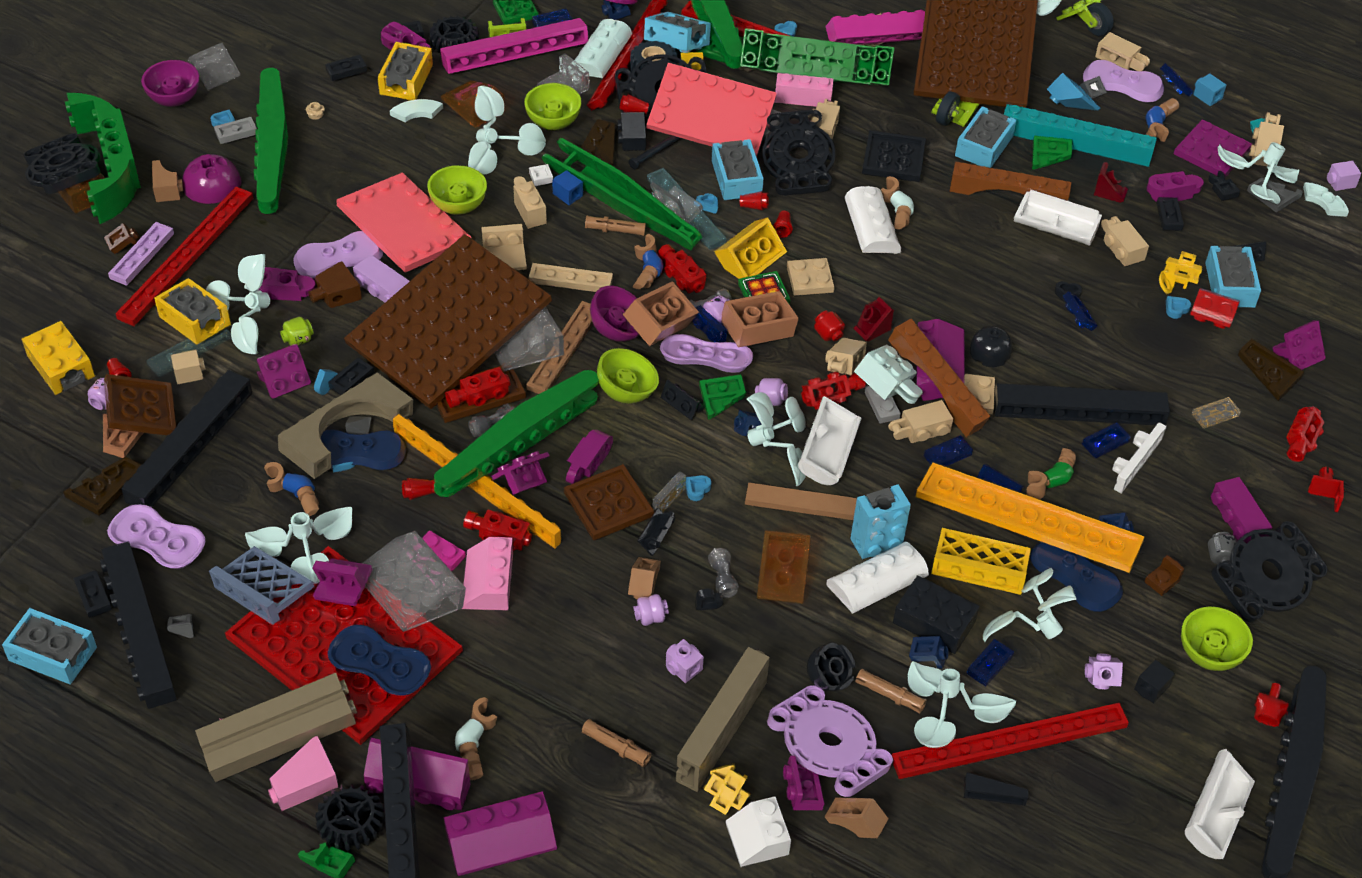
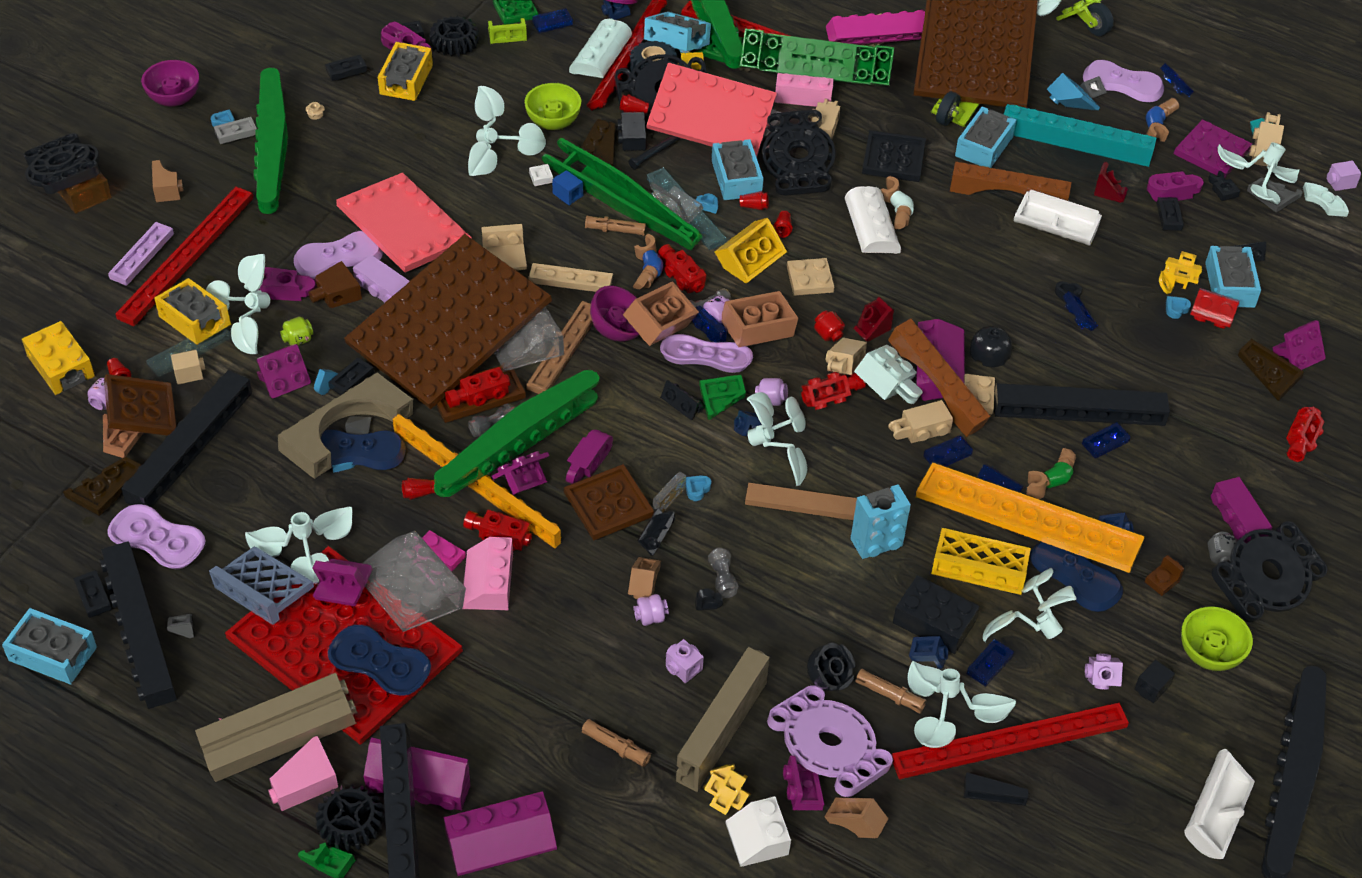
(116, 192): green slope -> none
(121, 237): reddish brown bracket -> none
(210, 178): magenta piece -> none
(214, 66): clear bracket -> none
(297, 484): medium nougat piece -> none
(416, 109): light aqua tile -> none
(457, 189): lime piece -> none
(463, 101): clear orange slope -> none
(469, 735): medium nougat piece -> none
(514, 45): dark pink brick -> none
(529, 203): tan brick -> none
(570, 74): clear bracket -> none
(626, 376): lime piece -> none
(762, 284): tile -> none
(784, 567): clear orange slope -> none
(788, 28): dark azure tile -> none
(829, 443): white container -> none
(878, 577): white container -> none
(884, 410): light grey plate -> none
(1050, 151): green wing -> none
(1121, 53): tan brick -> none
(1124, 241): tan brick -> none
(1147, 444): white hinge -> none
(1209, 89): dark azure brick -> none
(1216, 412): clear tile -> none
(1270, 708): red piece -> none
(1328, 487): red bracket -> none

